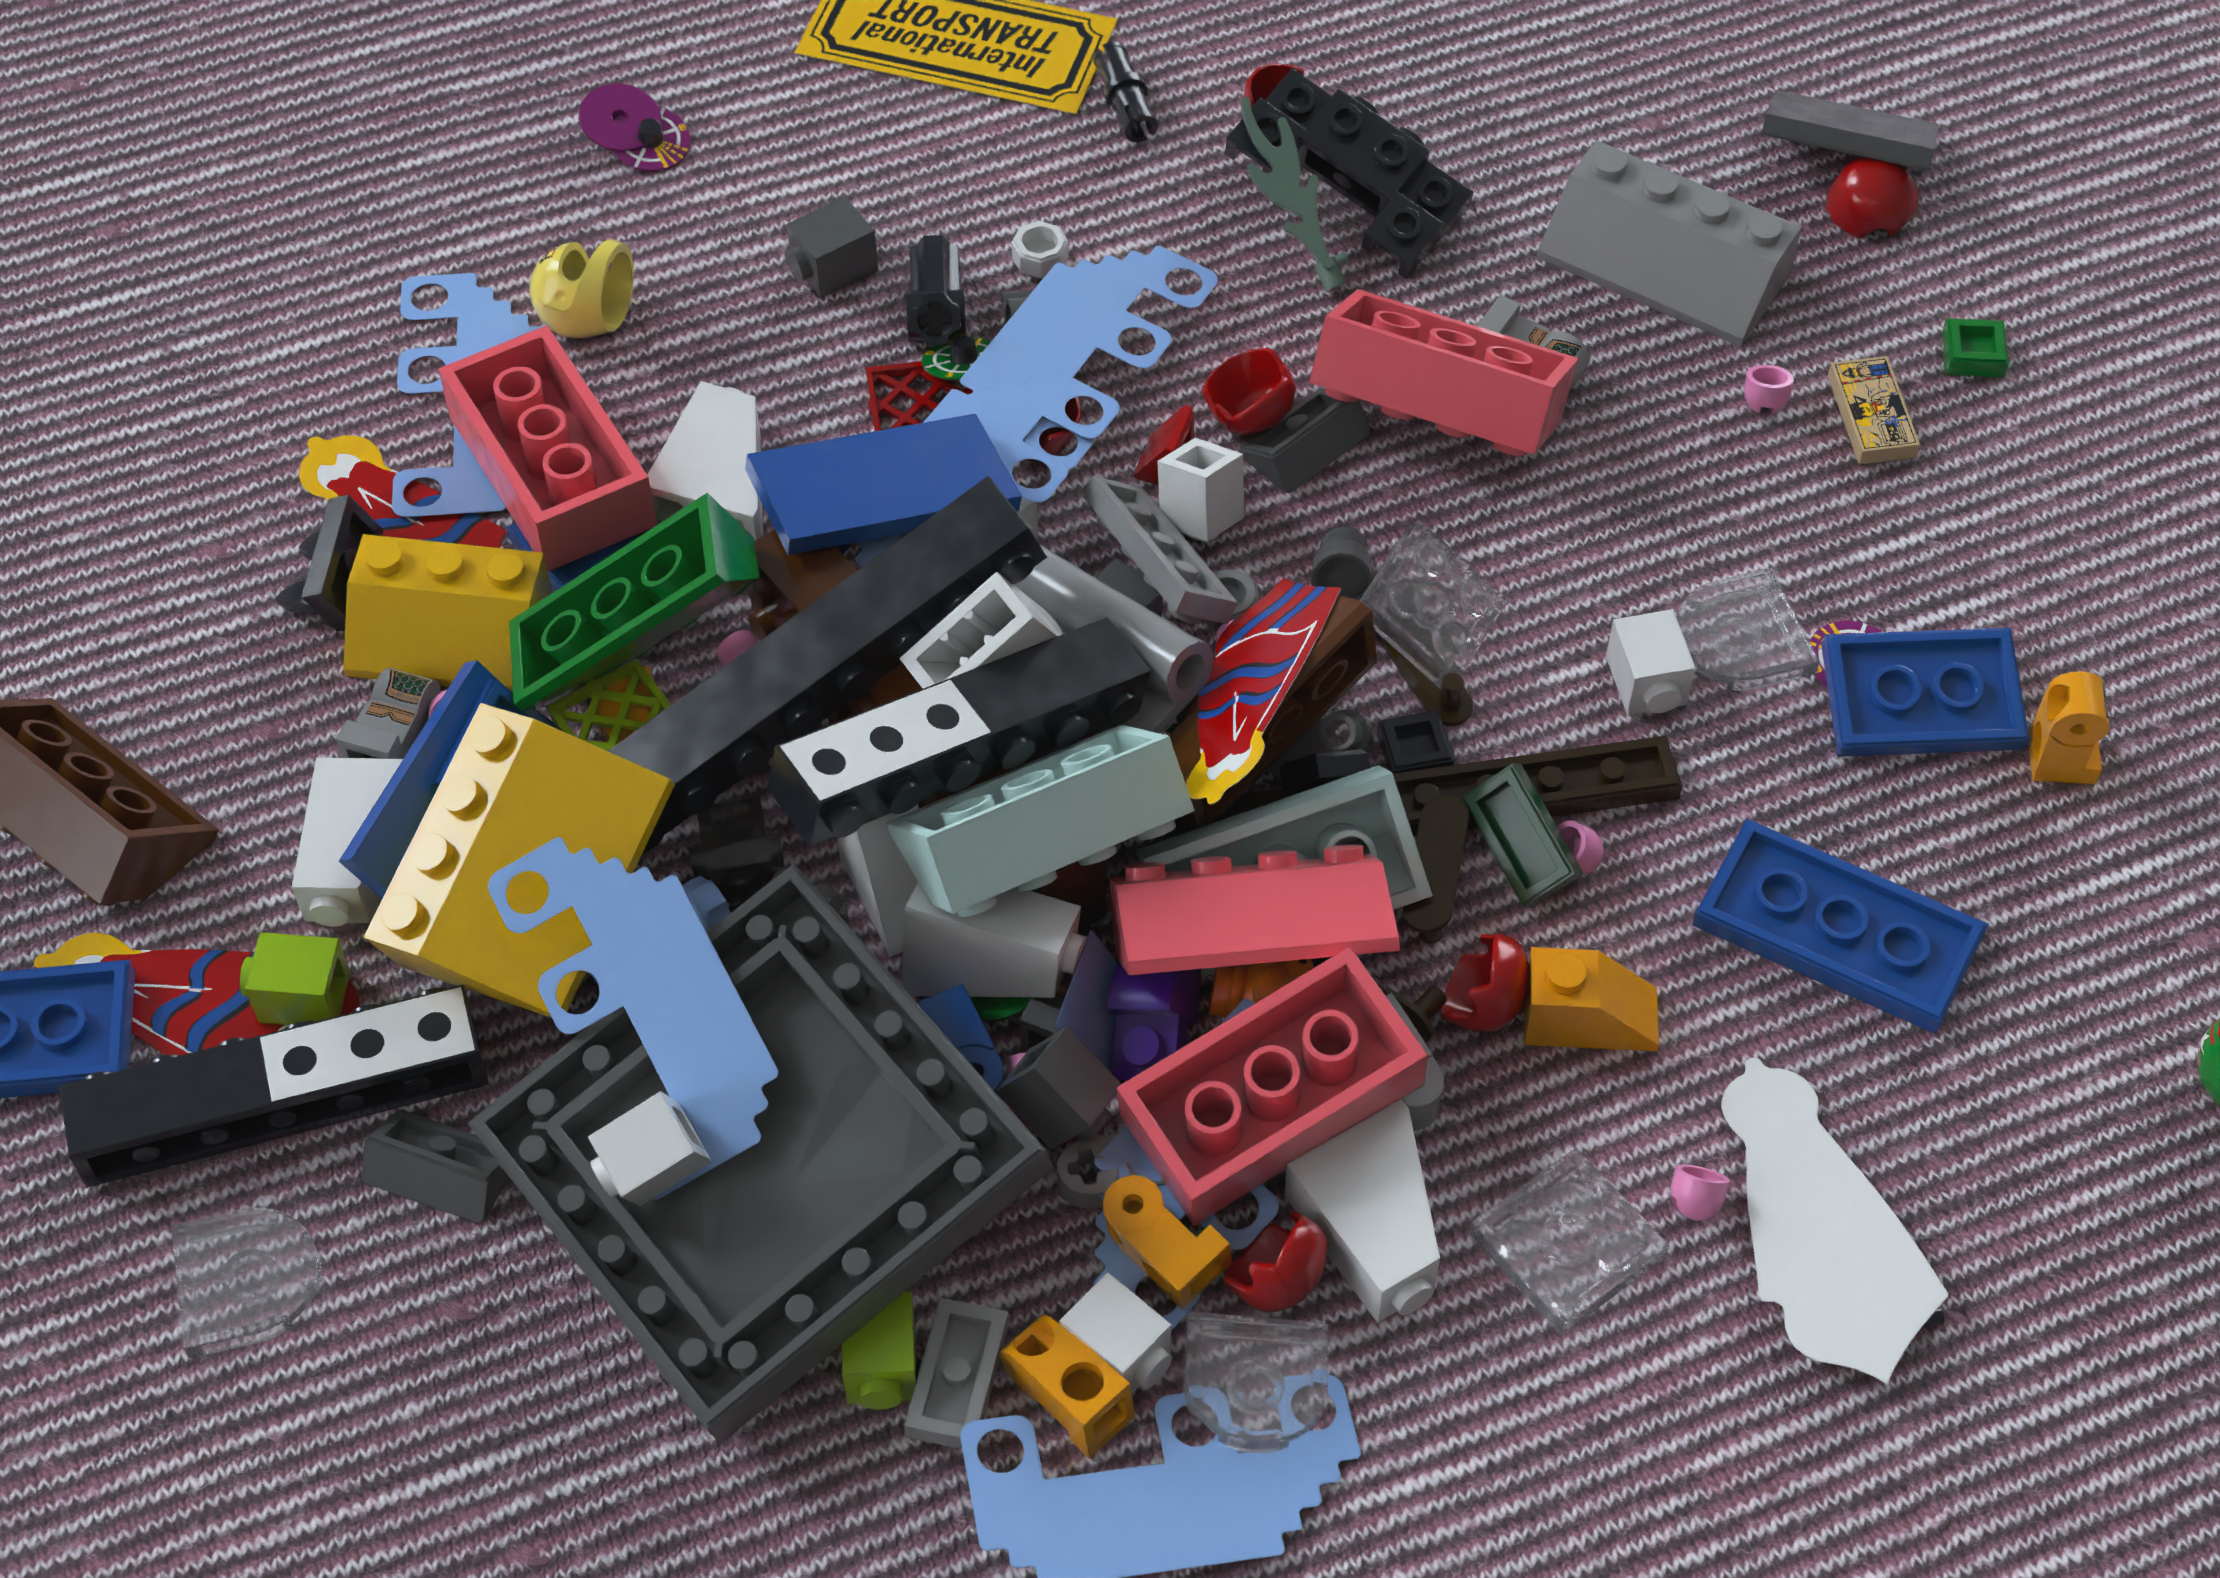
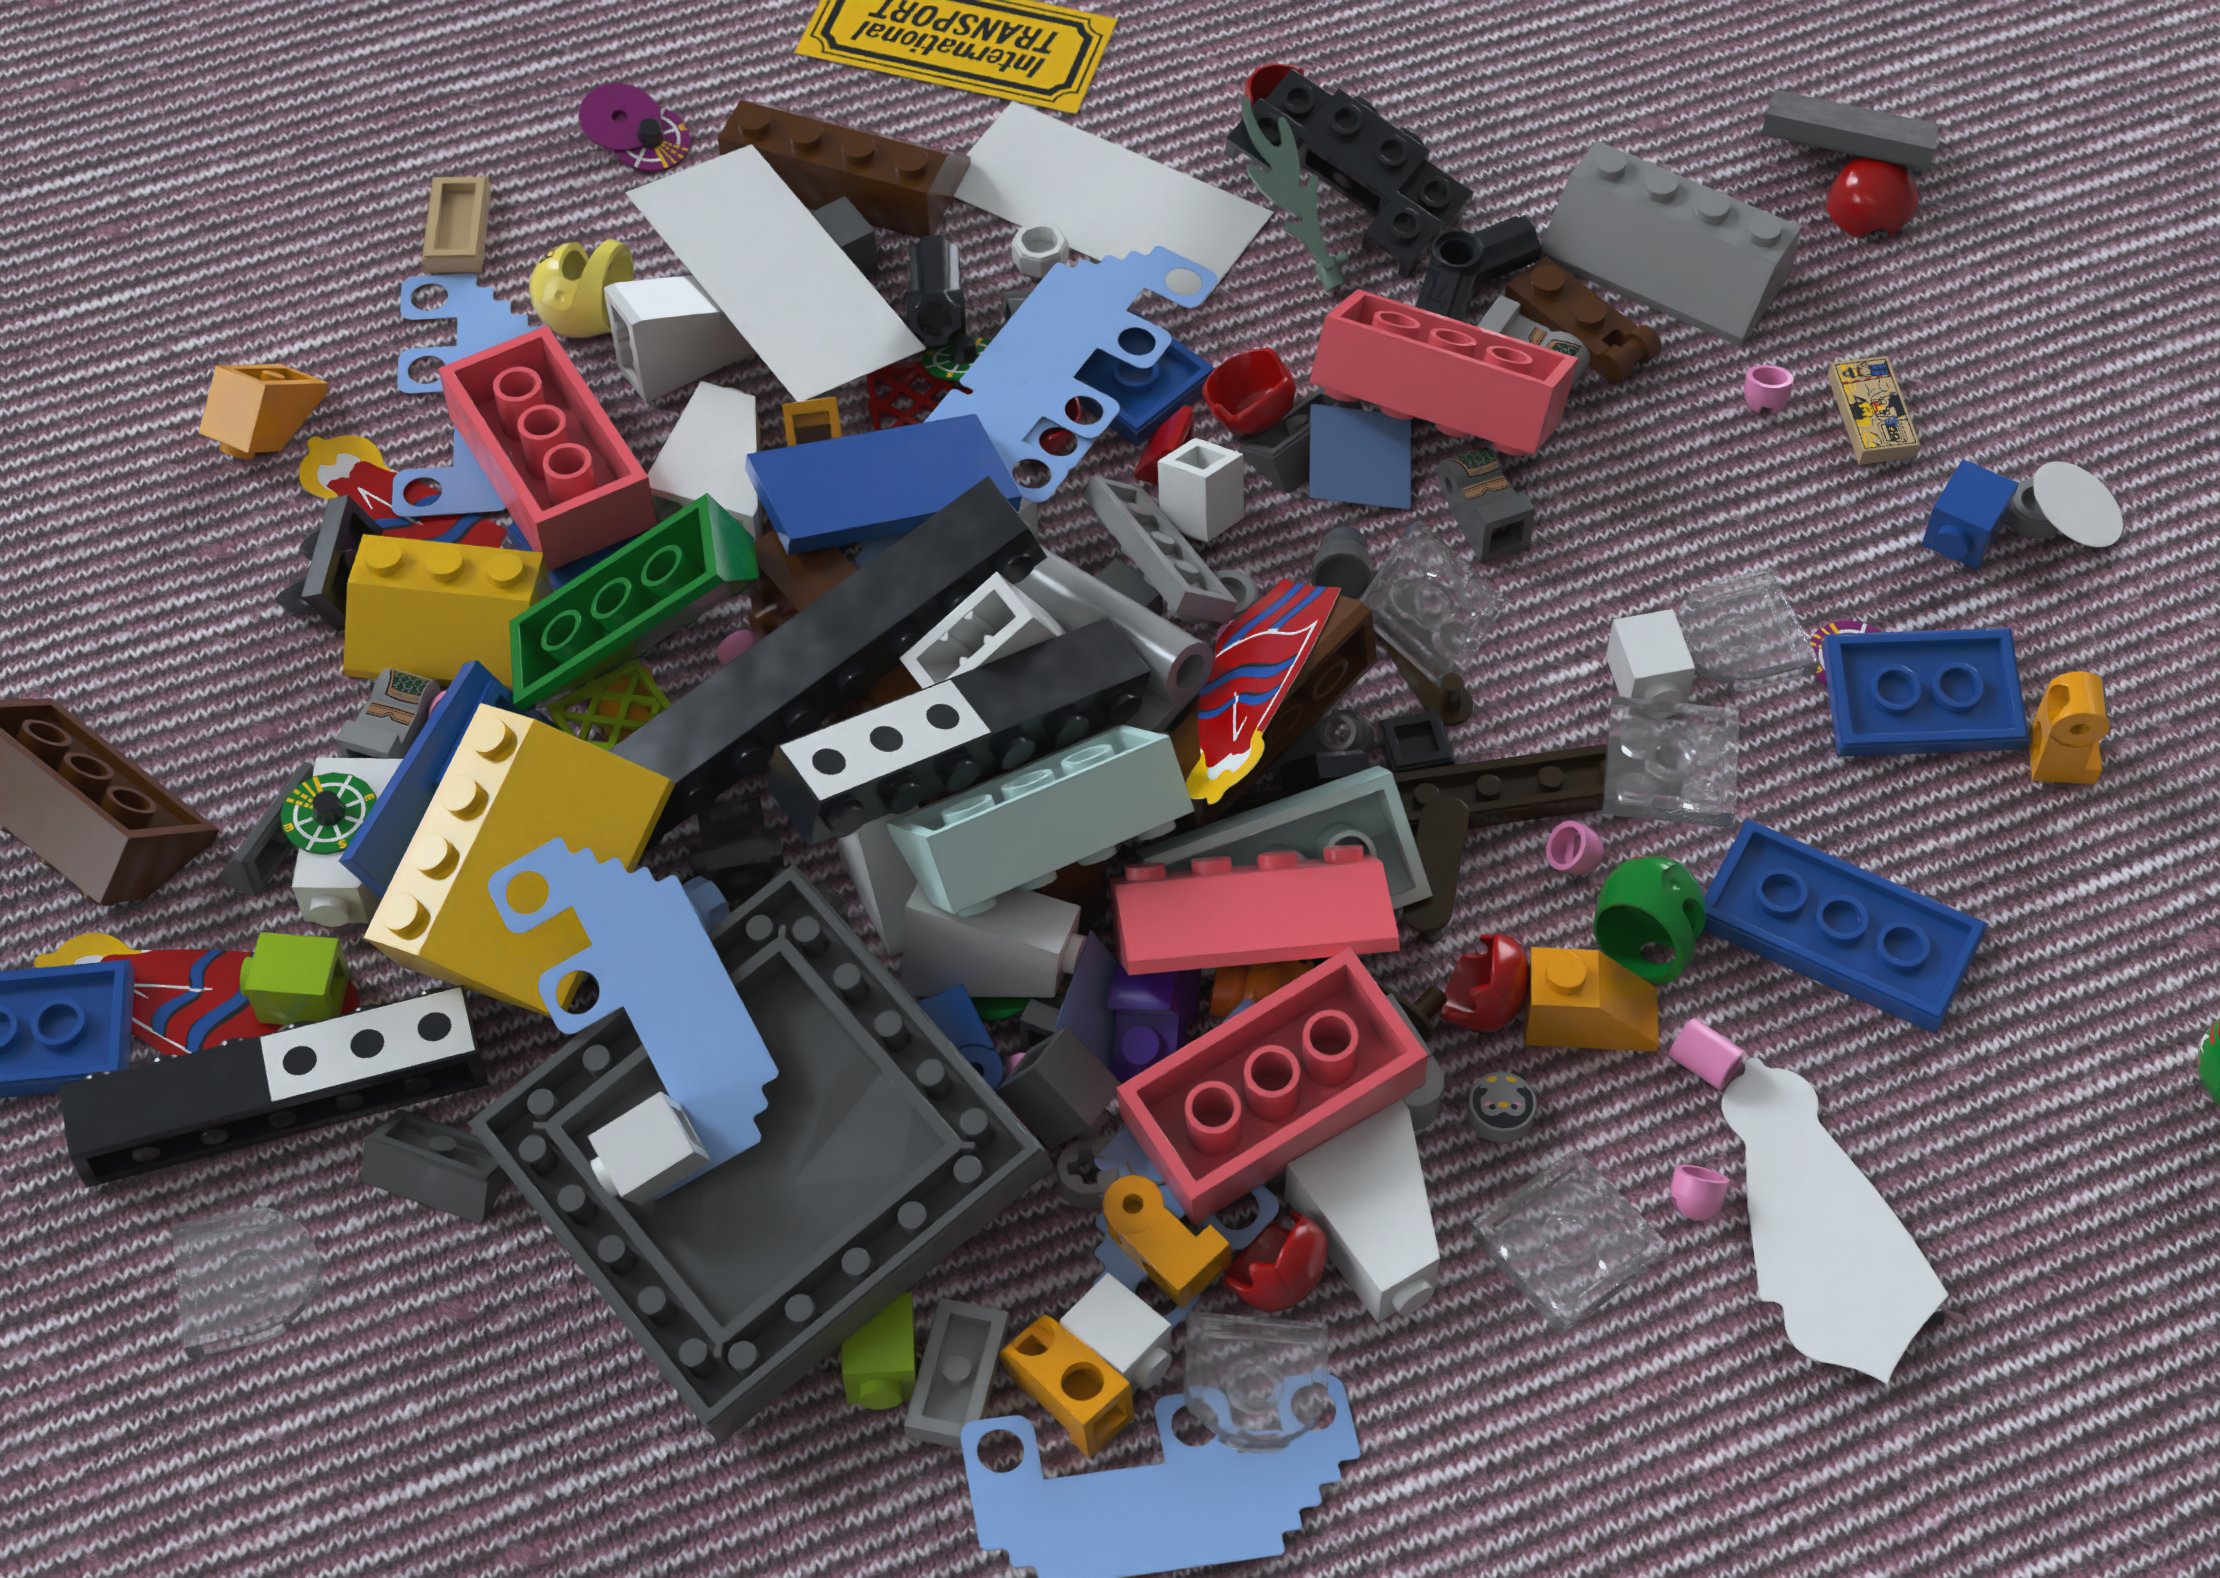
(258, 407): none -> light orange slope
(264, 845): none -> dark grey slope
(326, 812): none -> piece
(456, 225): none -> tan tile
(669, 333): none -> white slope
(775, 272): none -> white sticker
(811, 421): none -> light orange leg
(822, 160): none -> reddish brown slope
(1105, 196): none -> white sticker
(1125, 92): black pin -> none
(1144, 394): none -> blue tile
(1359, 457): none -> medium blue sticker
(1467, 260): none -> black piece
(1485, 501): none -> dark grey leg
(1501, 1107): none -> light grey tile
(1522, 835): tile -> none
(1566, 305): none -> reddish brown plate
(1644, 896): none -> green helmet
(1671, 761): none -> clear plate
(1707, 1053): none -> bright pink hinge
(1969, 514): none -> blue brick
(1975, 347): green tile -> none
(2026, 514): none -> light grey tile
(2078, 504): none -> white sticker

